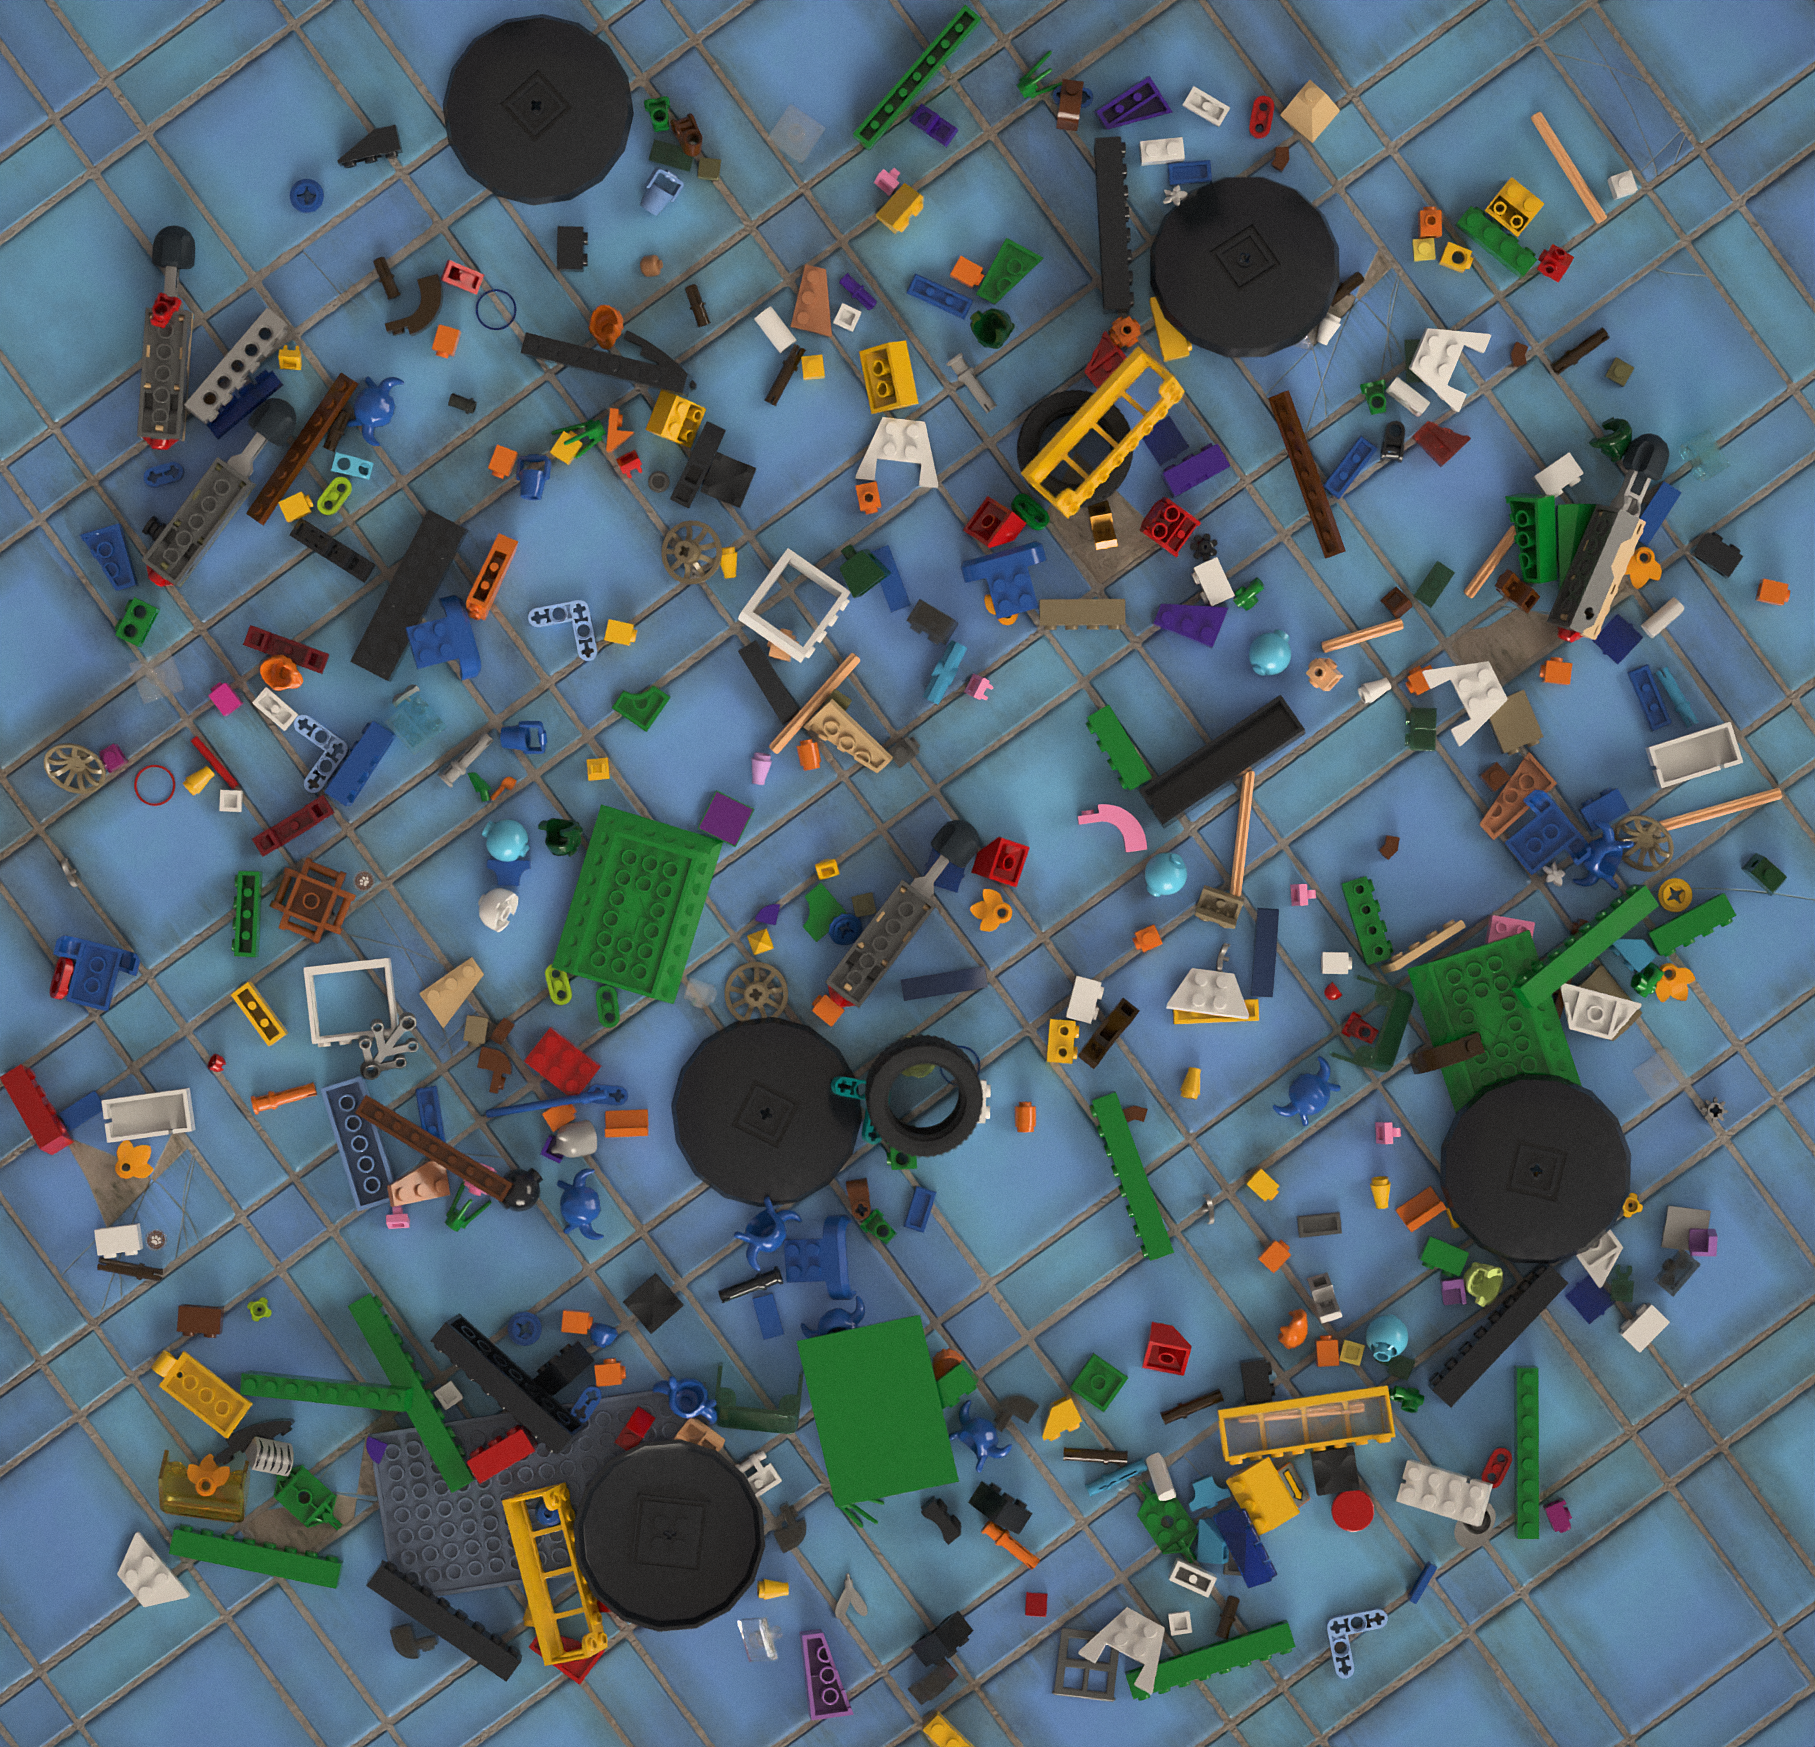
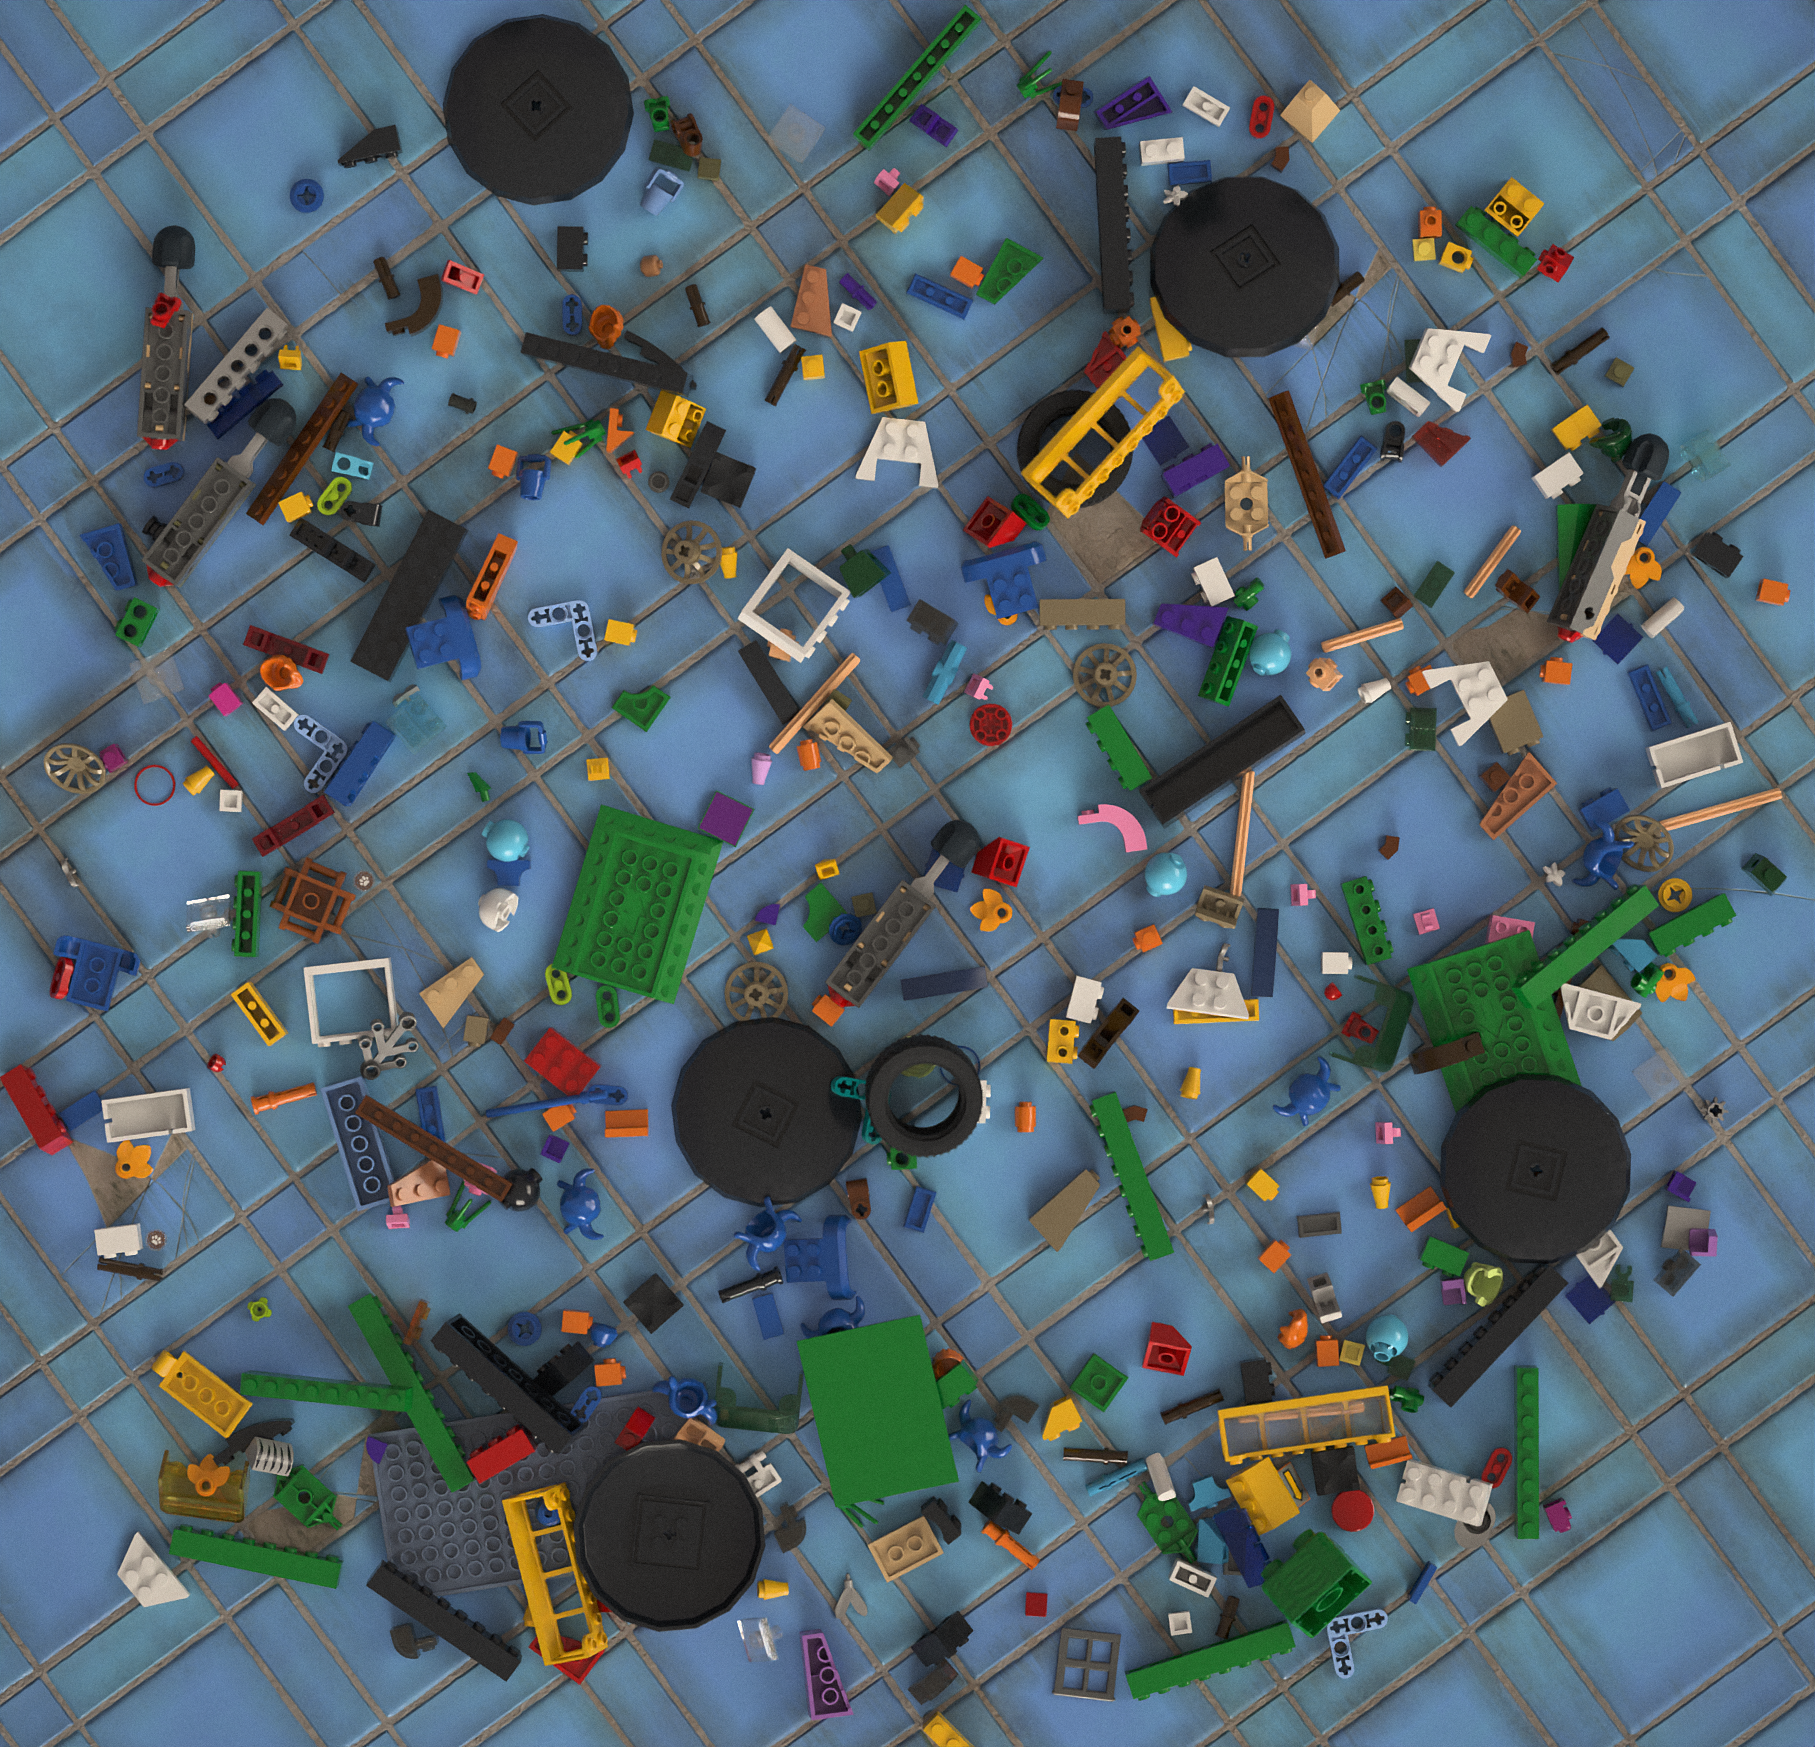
(200, 1319): reddish brown brick -> none
(208, 915): none -> clear tile
(365, 514): none -> black piece
(415, 1331): none -> clear orange wing
(448, 1395): white plate -> none
(459, 765): light grey pin -> none
(496, 290): clear blue piece -> none
(496, 1061): reddish brown brick -> none
(507, 783): orange hand -> none
(562, 836): dark green helmet -> none
(567, 315): none -> blue beam
(576, 1139): light grey piece -> none
(700, 993): clear brick -> none
(868, 497): orange brick -> none
(875, 1224): green plate -> none
(905, 1548): none -> tan plate
(966, 375): light grey pin -> none
(990, 724): none -> red tile
(991, 327): dark green helmet -> none
(1064, 1209): none -> dark tan slope
(1102, 525): pearl gold brick -> none
(1104, 675): none -> dark tan wheel
(1134, 1637): white wing -> none
(1200, 551): black plant -> none
(1228, 661): none -> green brick
(1251, 486): none -> tan plate
(1314, 1582): none -> green brick
(1327, 328): white cone -> none
(1387, 1453): none -> orange panel
(1419, 948): tan wing -> none
(1426, 921): none -> bright pink tile
(1535, 535): green wedge -> none
(1547, 835): blue piece -> none
(1568, 167): light nougat axle -> none
(1576, 427): none -> yellow brick
(1622, 184): white brick -> none
(1636, 1206): yellow plate -> none
(1643, 1326): white brick -> none
(1680, 1185): none -> dark purple panel

